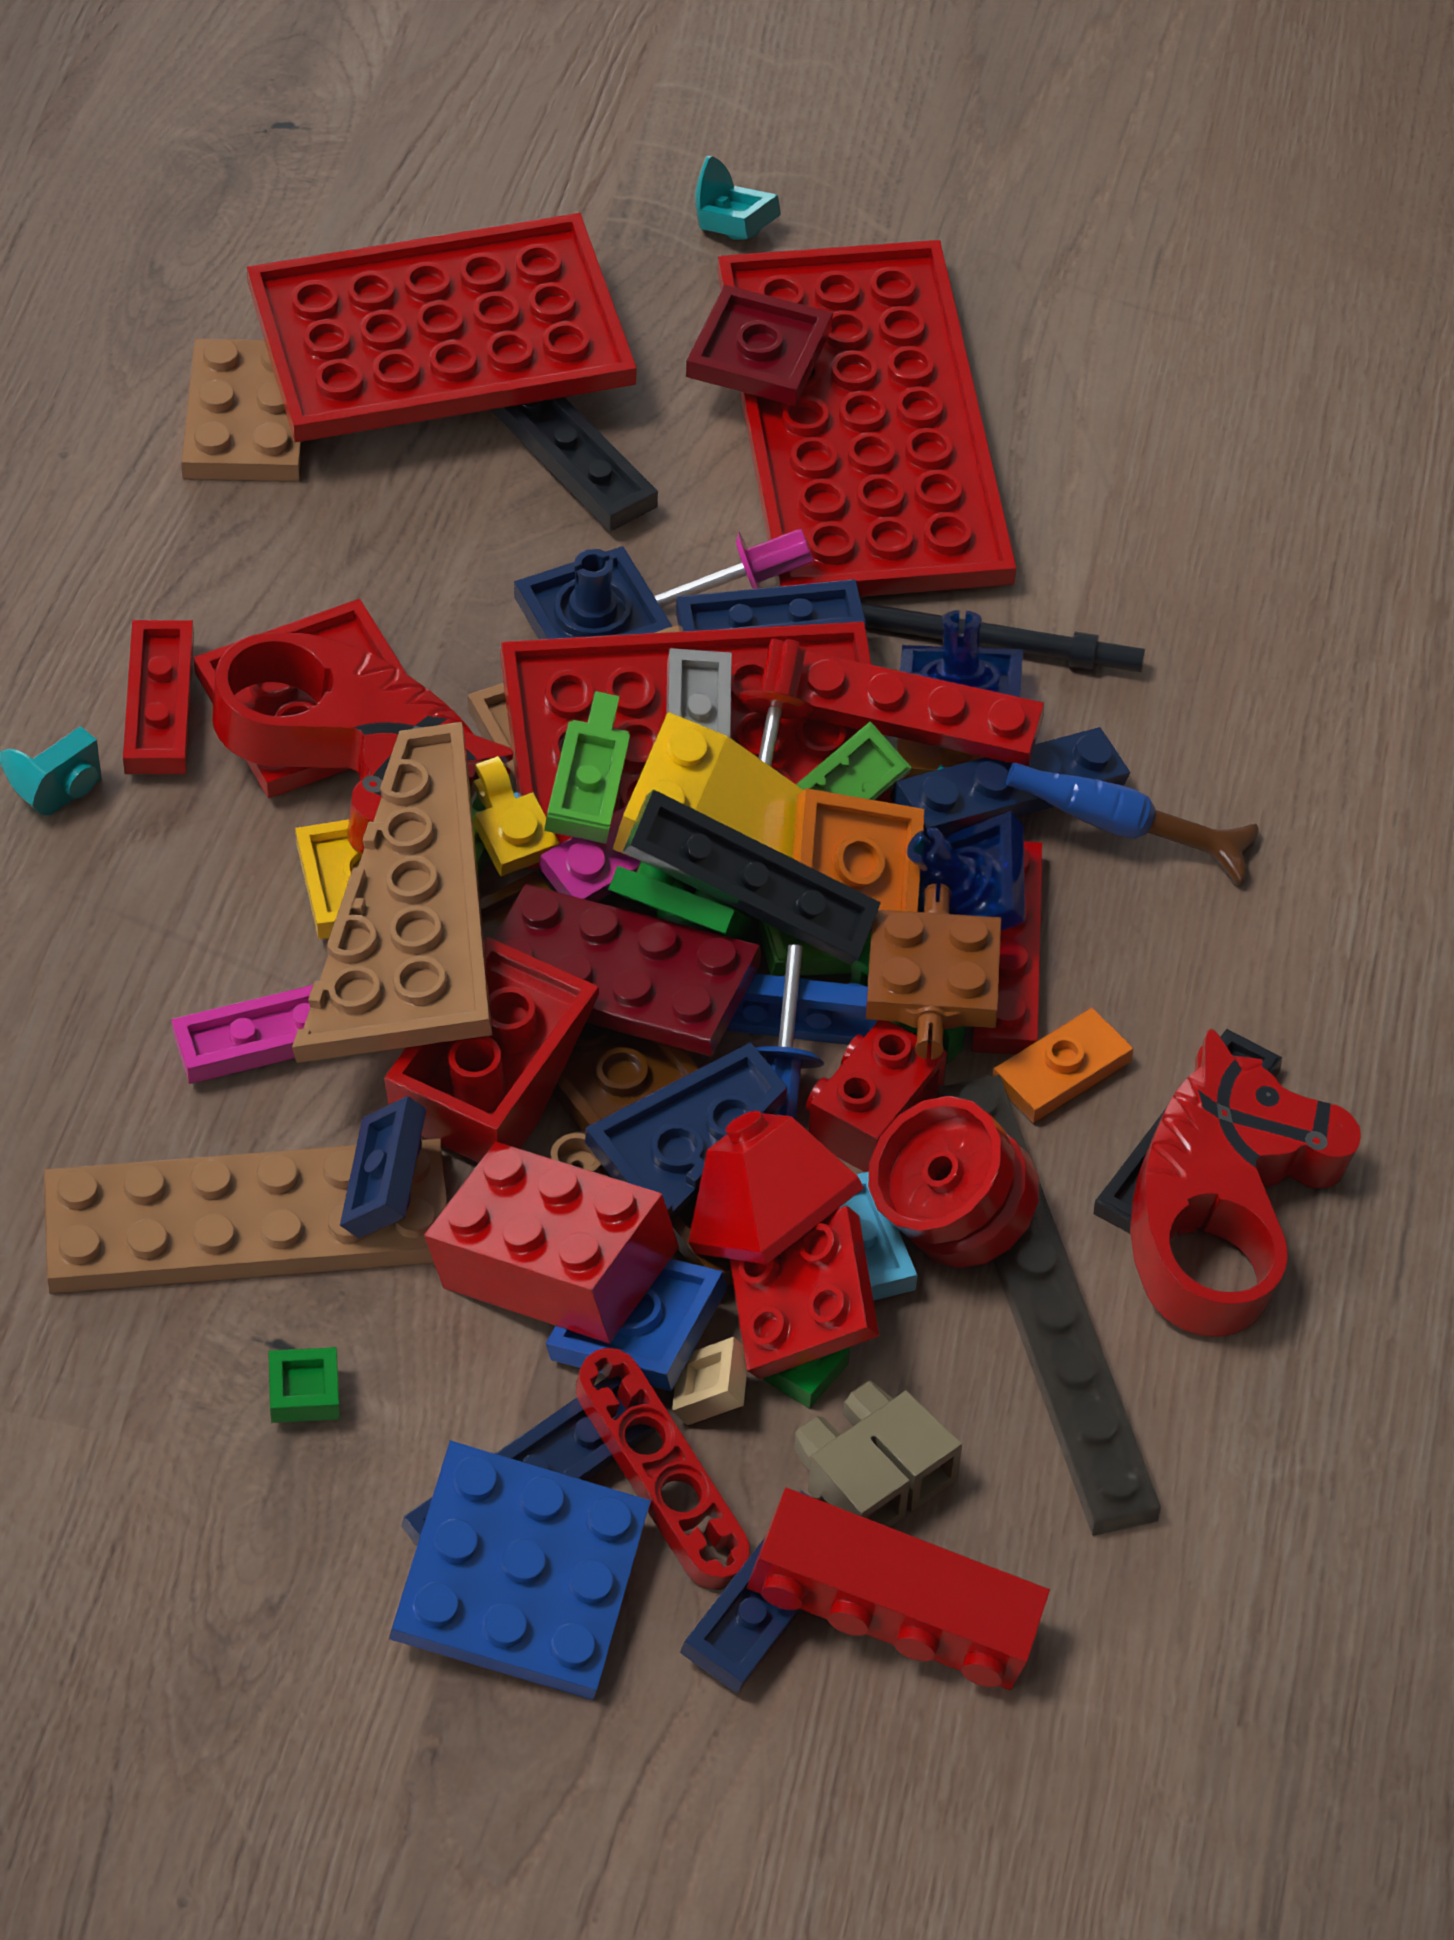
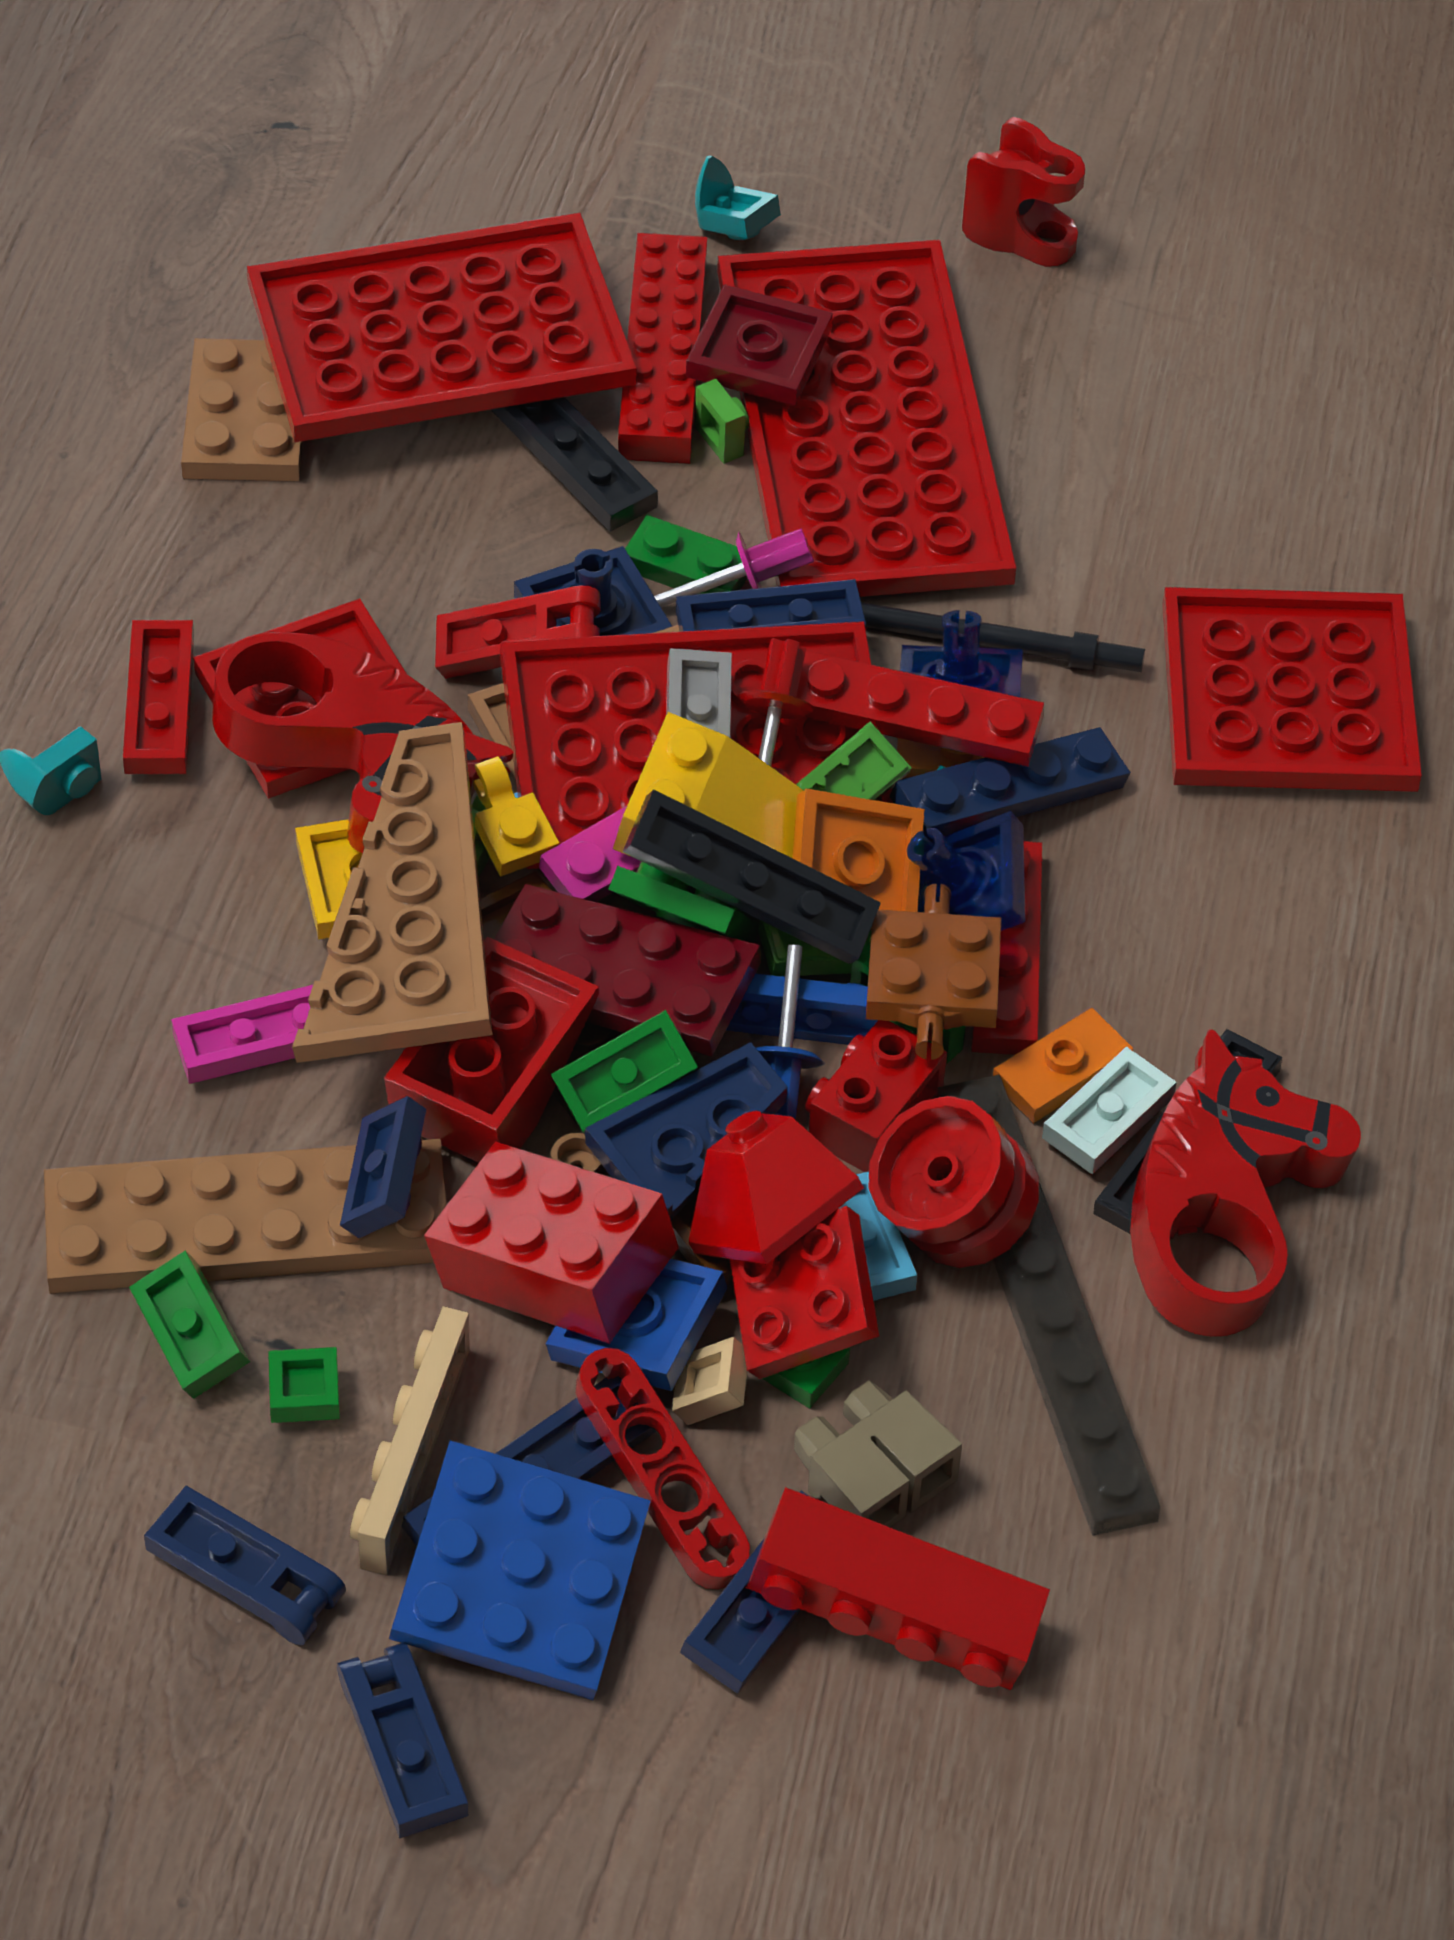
(189, 1324): none -> green plate
(243, 1564): none -> dark blue plate
(403, 1741): none -> dark blue plate
(419, 1418): none -> tan plate
(472, 637): none -> red plate
(589, 774): bright green hinge -> none
(624, 1070): none -> green plate
(661, 333): none -> red piece
(680, 555): none -> green plate
(720, 420): none -> bright green plate
(1014, 196): none -> red piece
(1109, 1110): none -> light aqua plate
(1132, 815): blue piece -> none
(1290, 689): none -> red plate

